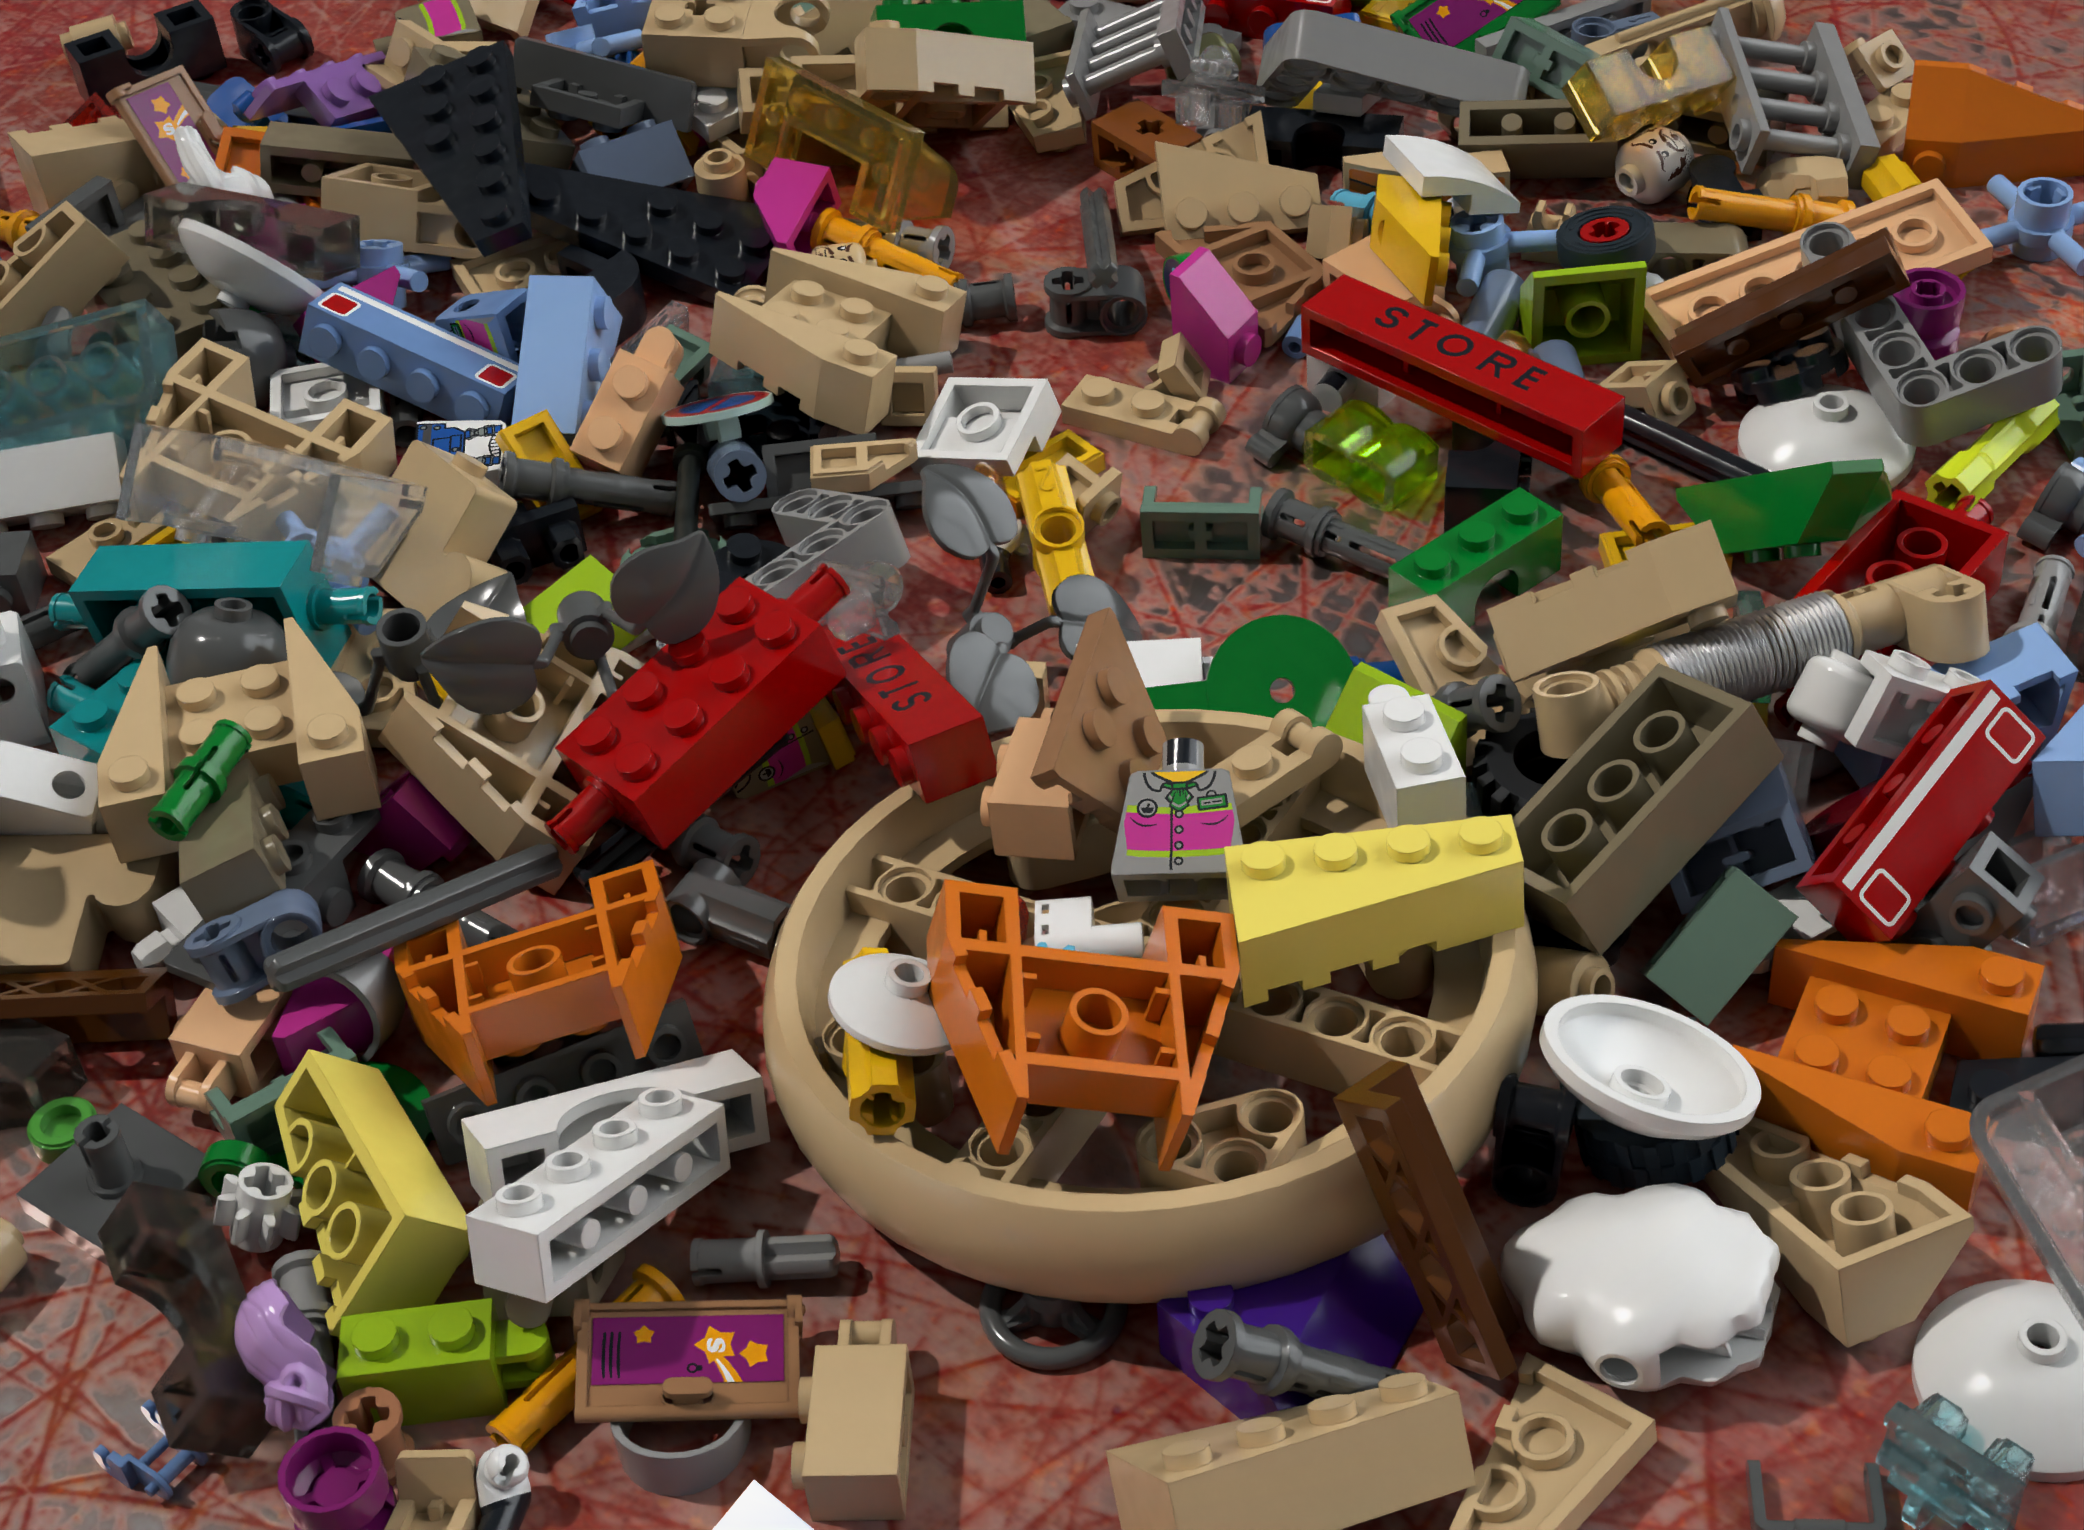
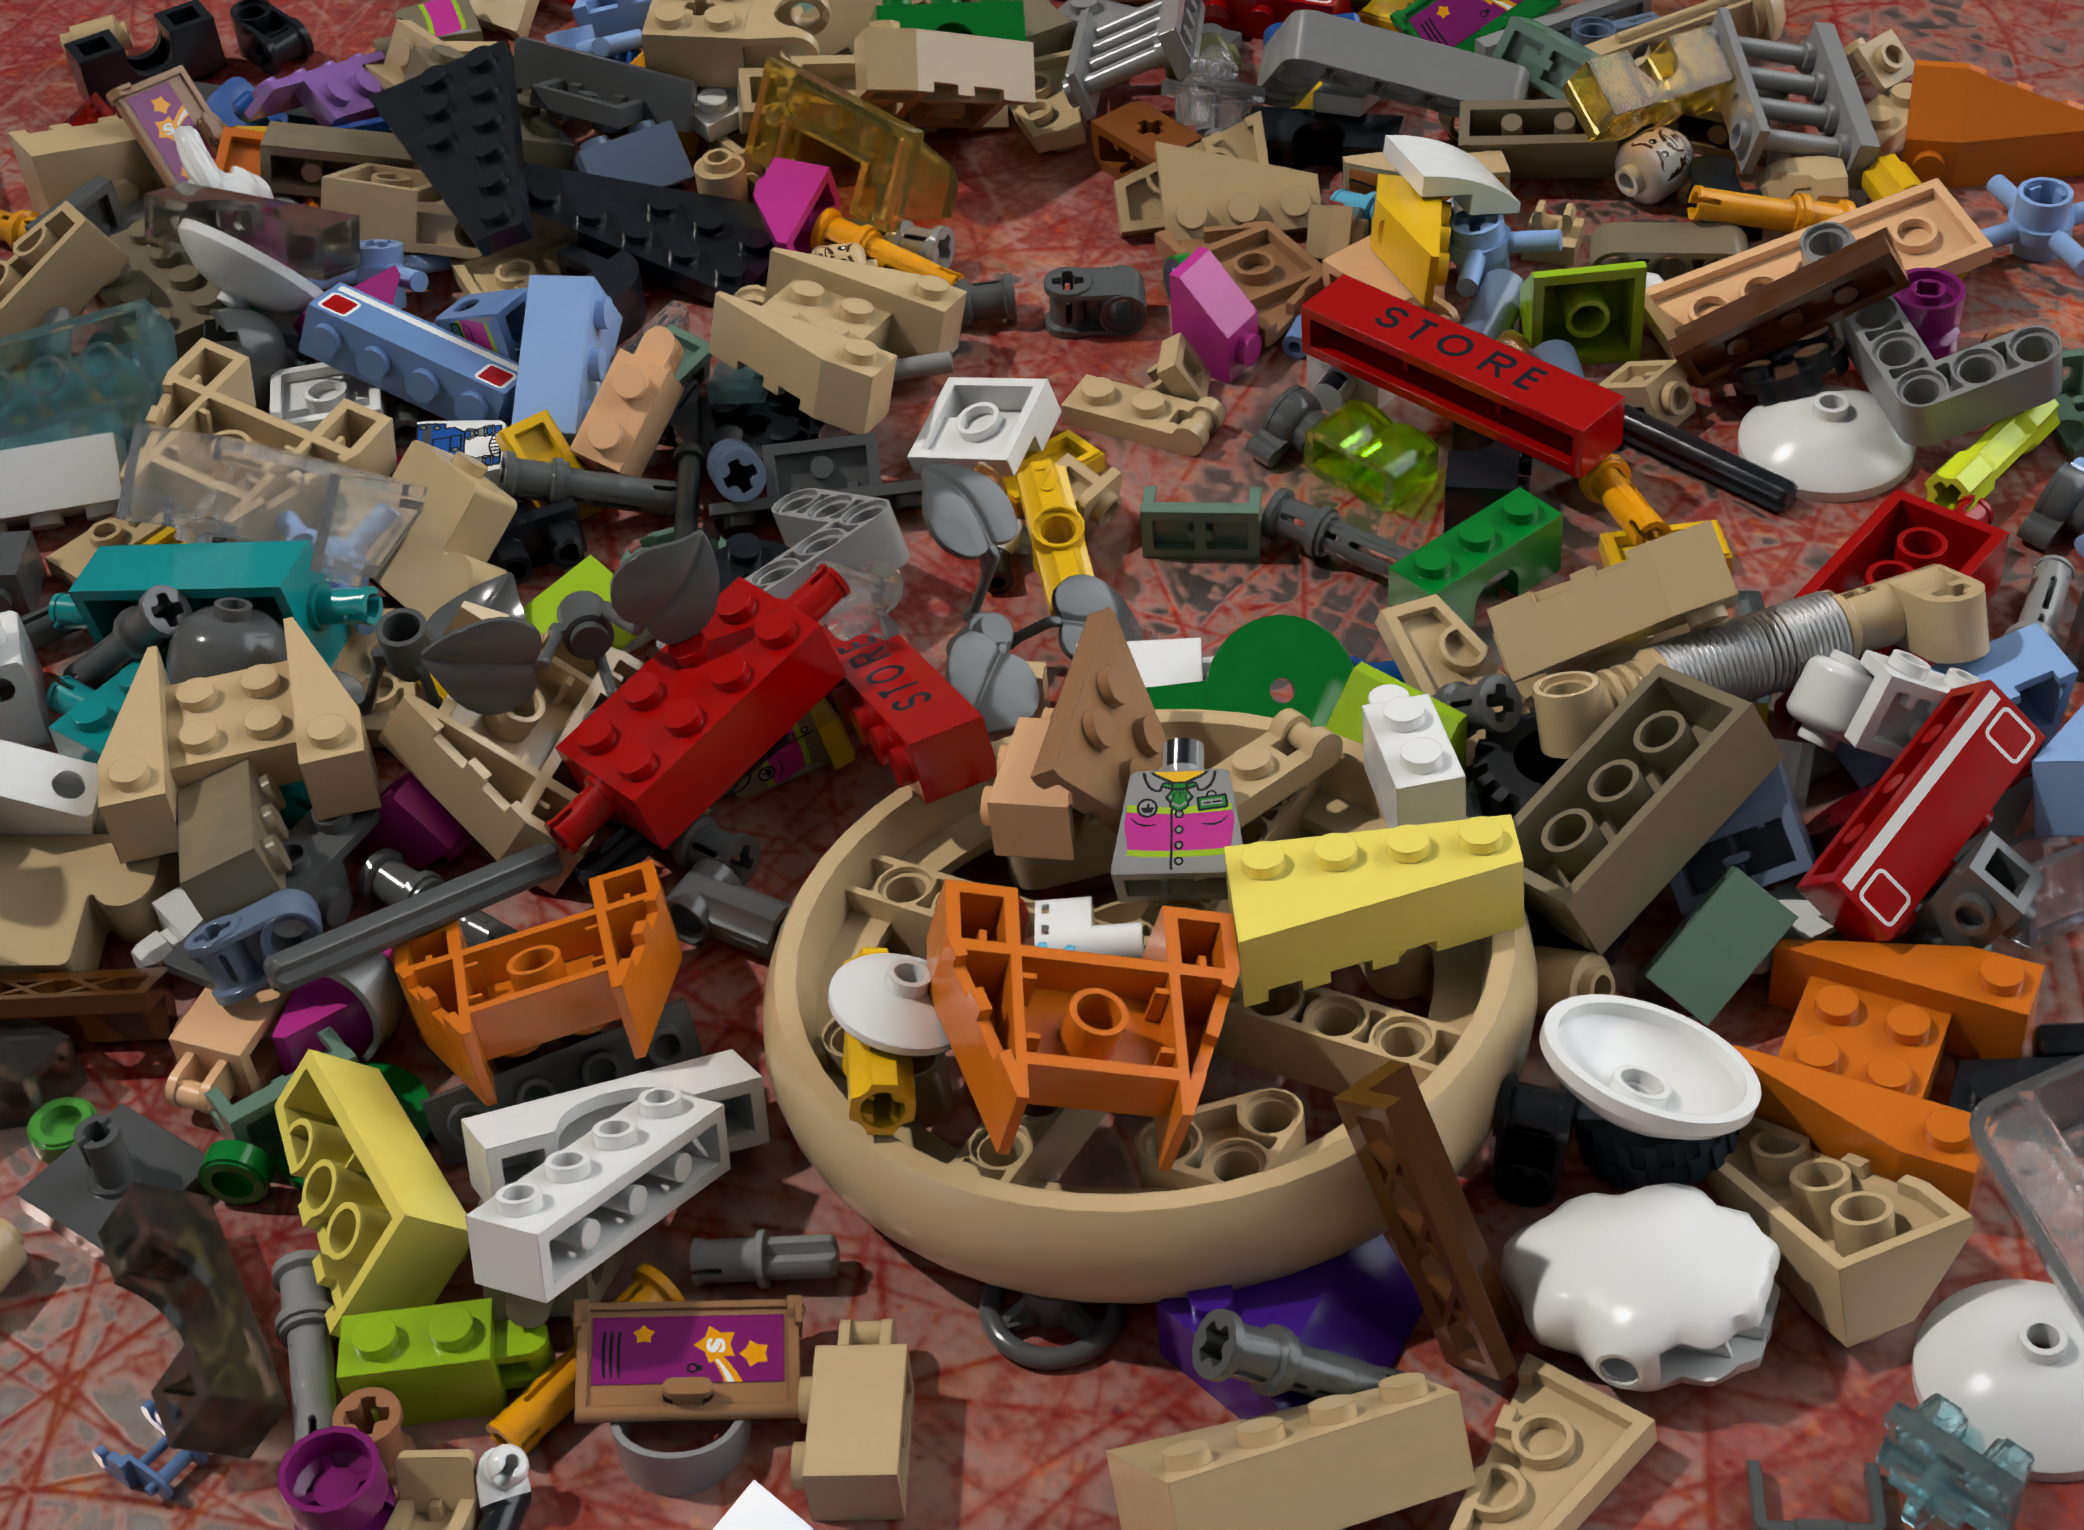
(199, 780): green pin -> none
(259, 1207): white gear -> none
(278, 1351): lavender hair -> none
(718, 413): light aqua piece -> none
(859, 464): tan tile -> none
(912, 395): tan tile -> none
(1098, 238): dark grey axle -> none
(1606, 237): black bush -> none
(1789, 508): green wedge -> none

